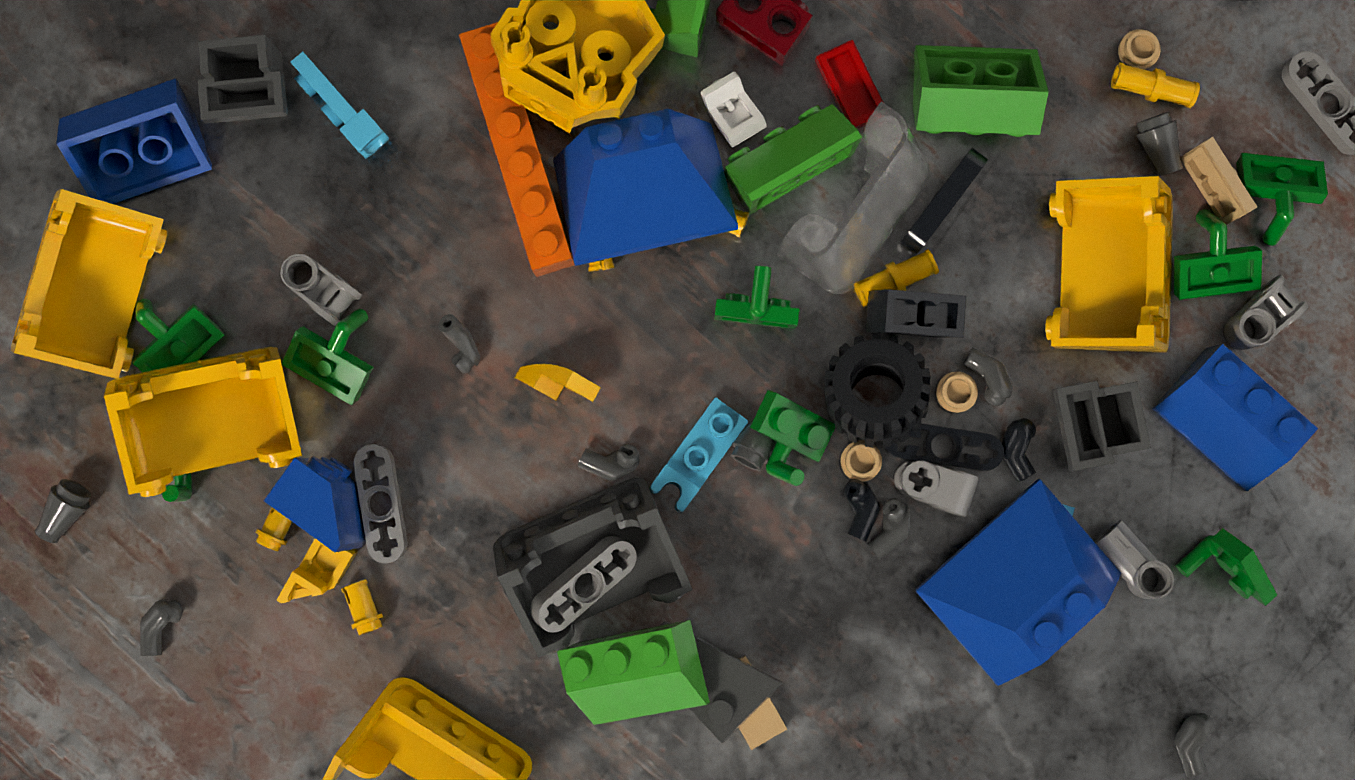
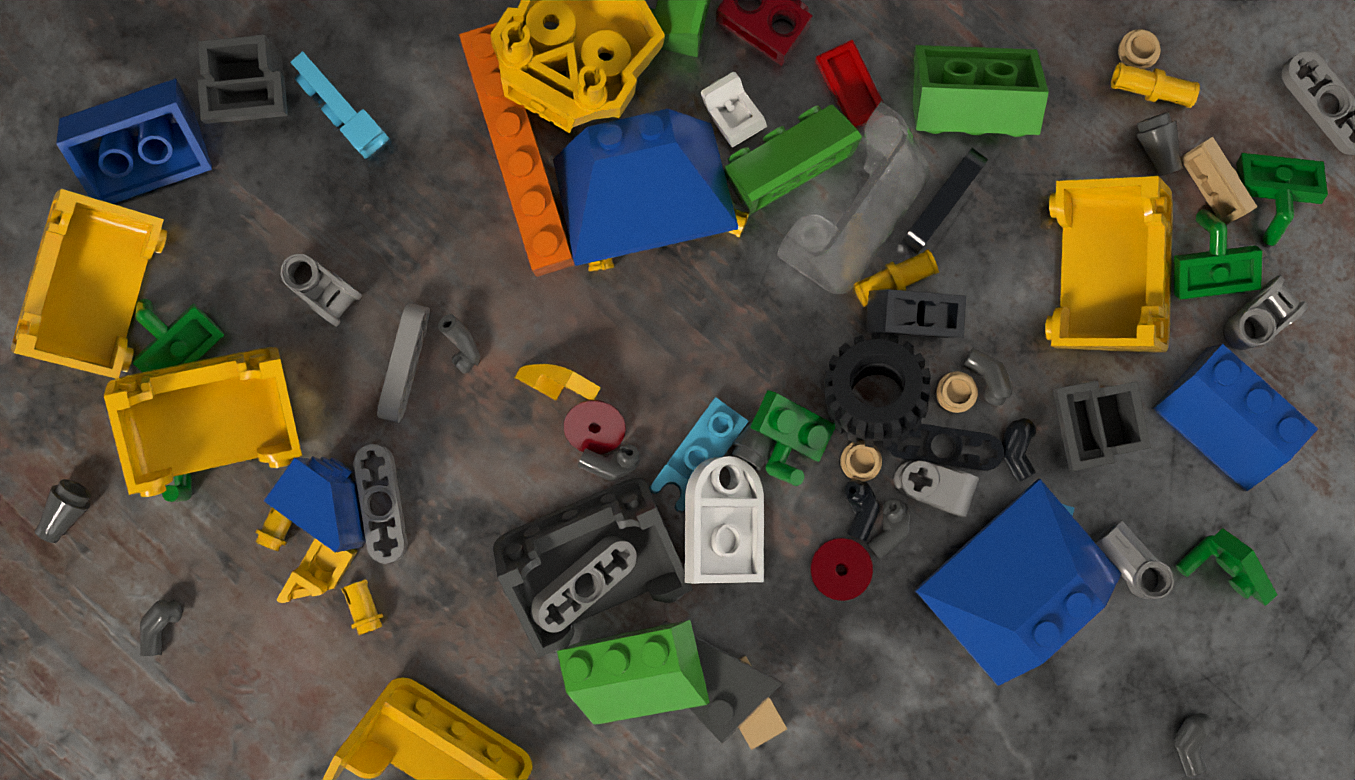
(327, 362): green plate -> none
(403, 362): none -> light grey beam
(594, 426): none -> dark red piece
(724, 524): none -> white plate
(761, 309): green plate -> none
(841, 569): none -> dark red piece

